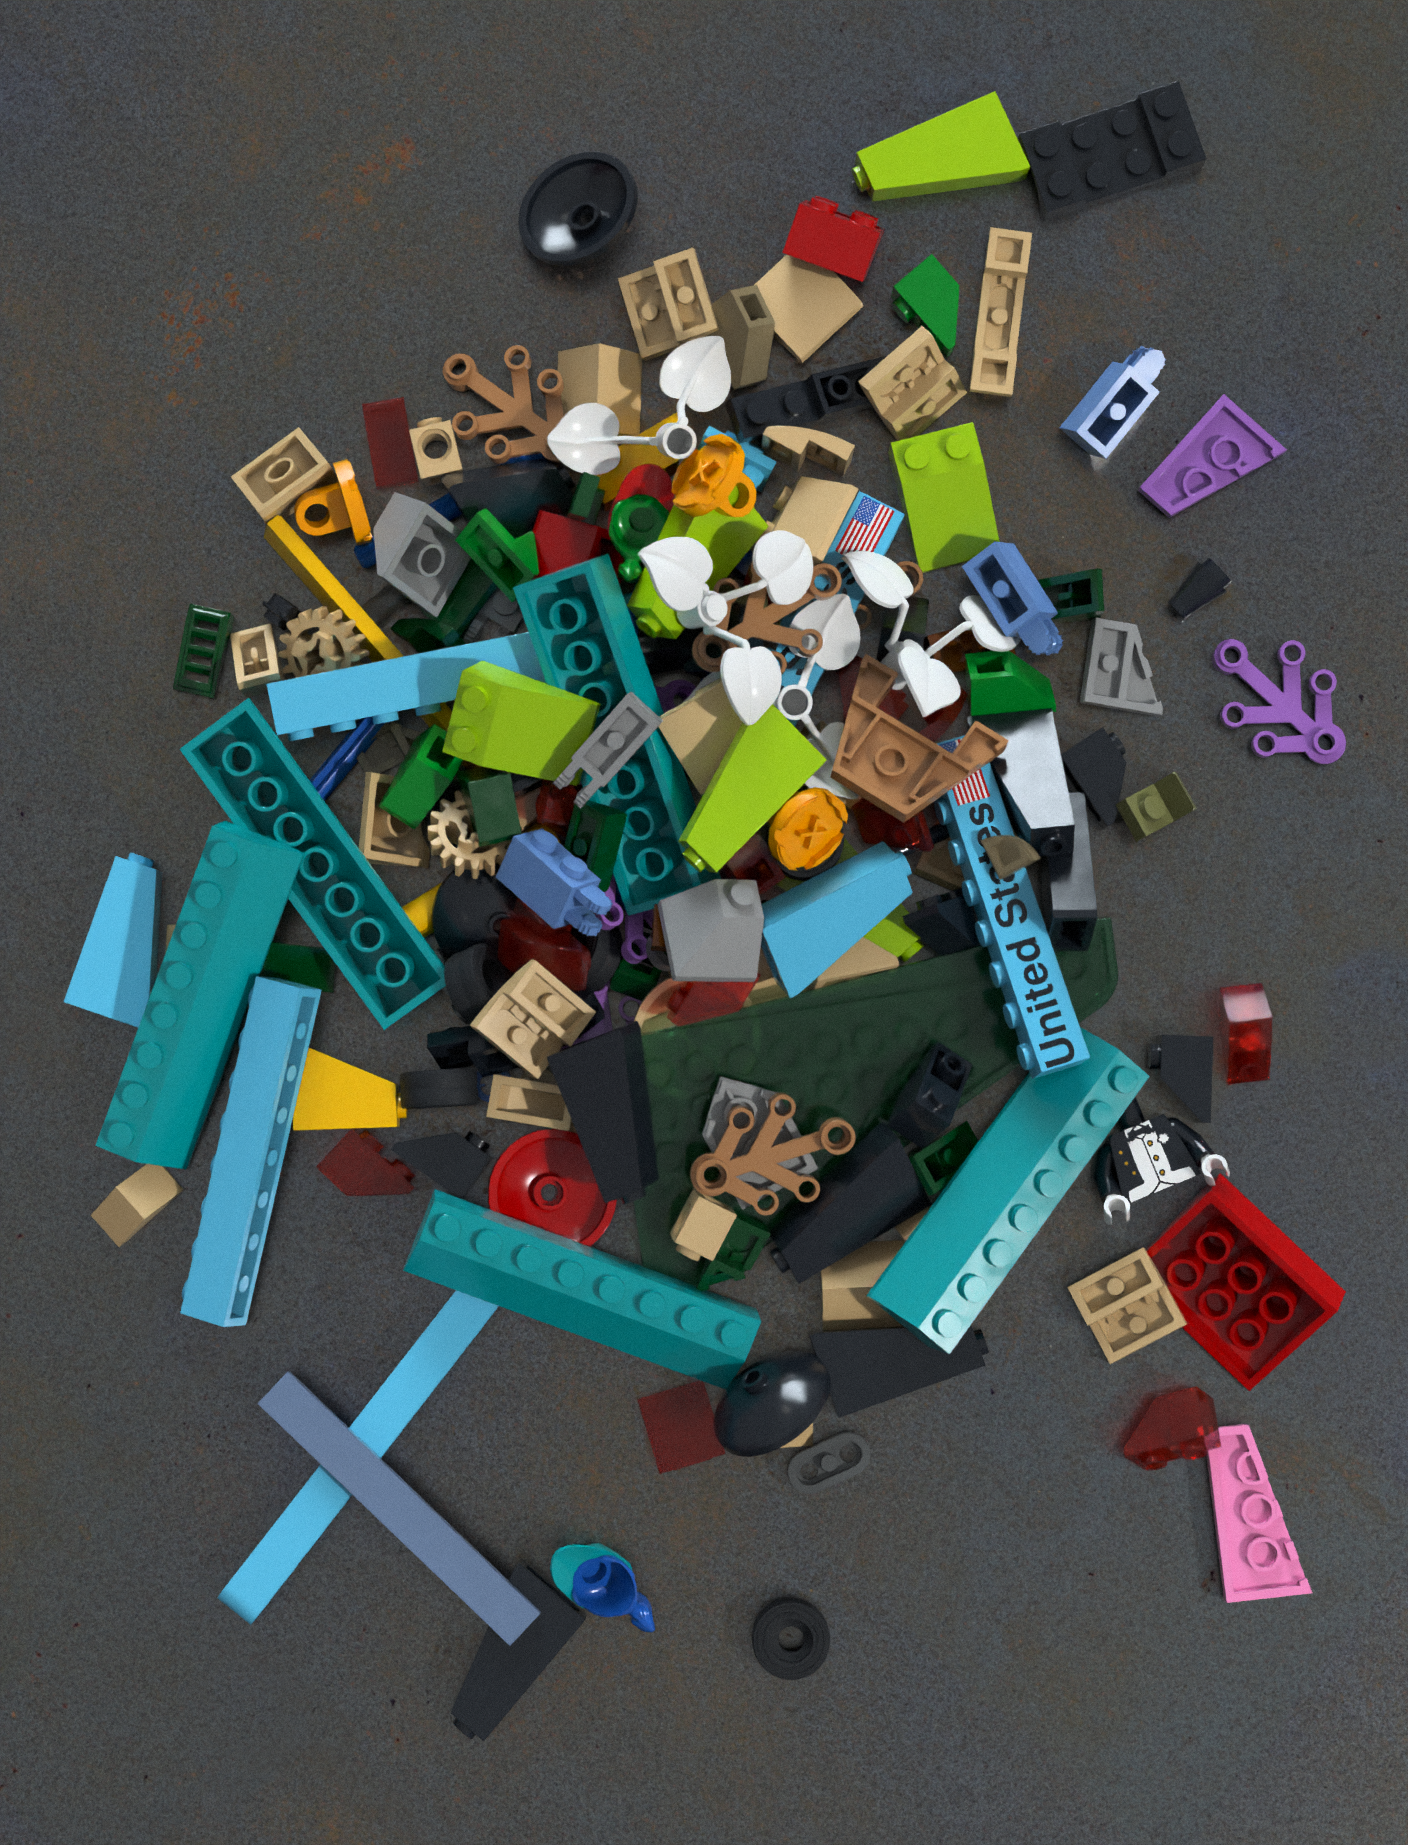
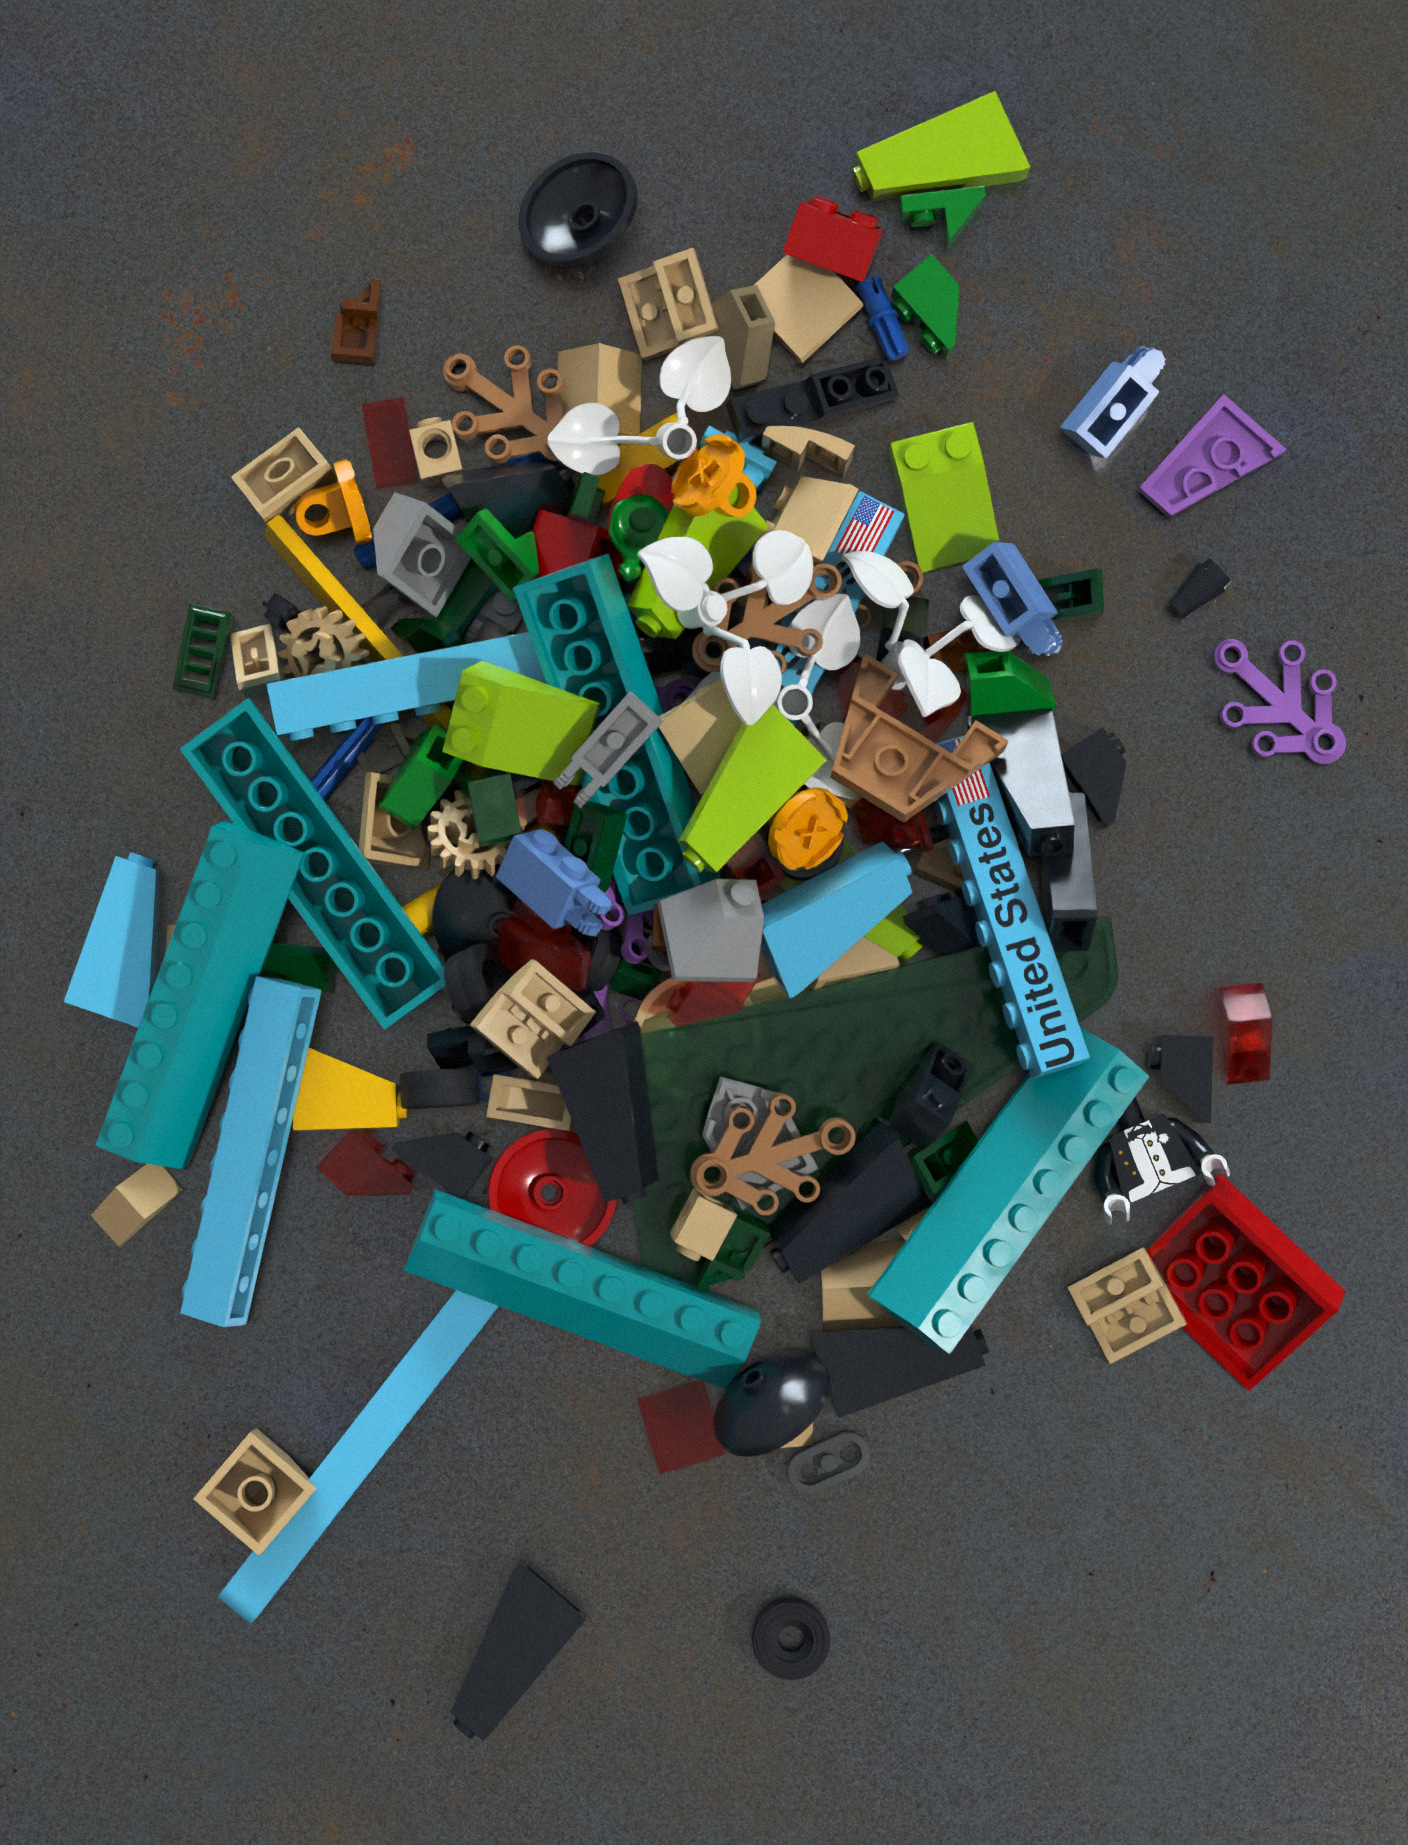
(256, 1491): none -> tan slope
(357, 327): none -> reddish brown slope
(399, 1508): sand blue tile -> none
(601, 1583): blue hair -> none
(883, 318): none -> blue axle
(912, 386): tan slope -> none
(952, 206): none -> green slope
(1000, 312): tan slope -> none
(1009, 854): dark tan tile -> none
(1112, 151): black piece -> none
(1117, 670): light grey wing -> none
(1156, 806): olive slope -> none
(1175, 1428): clear red slope -> none
(1249, 1525): bright pink wing -> none

